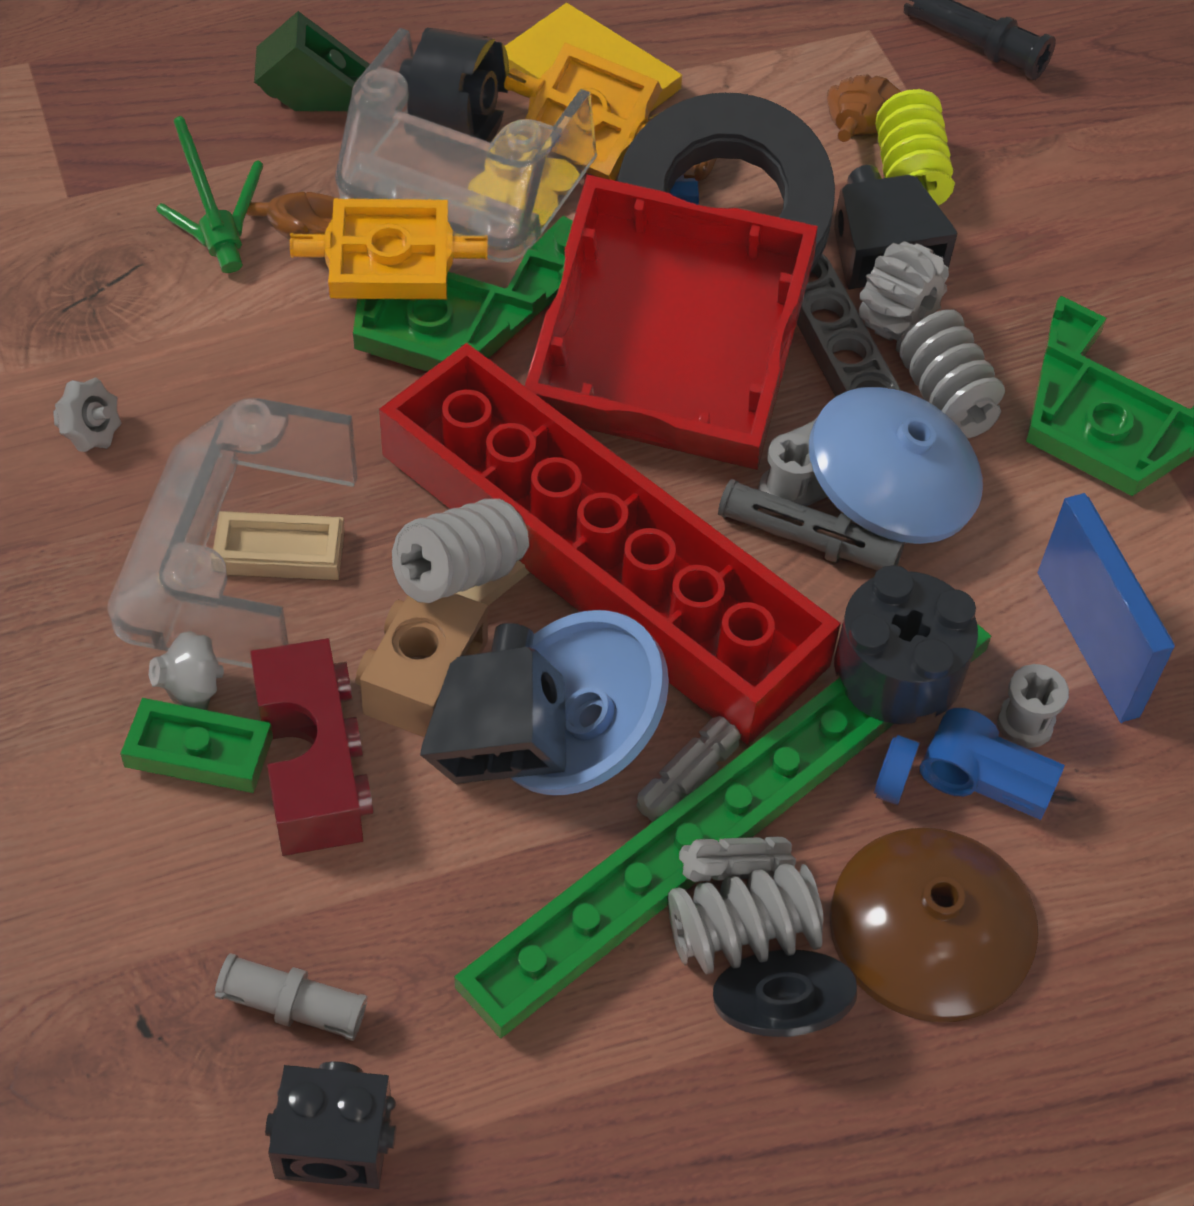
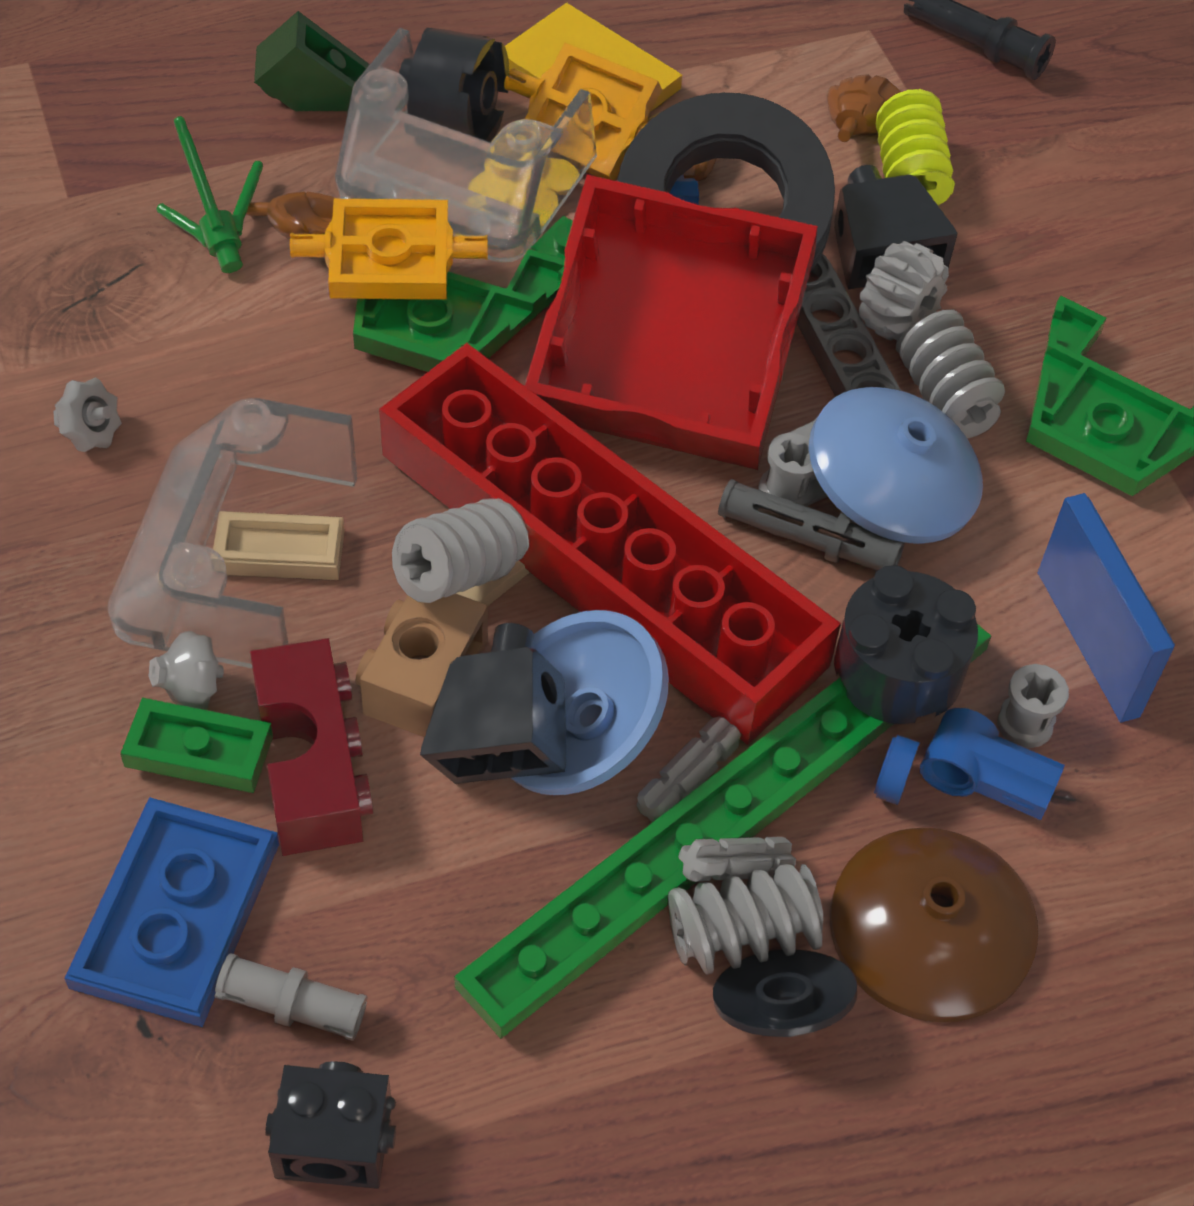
(173, 911): none -> blue tile

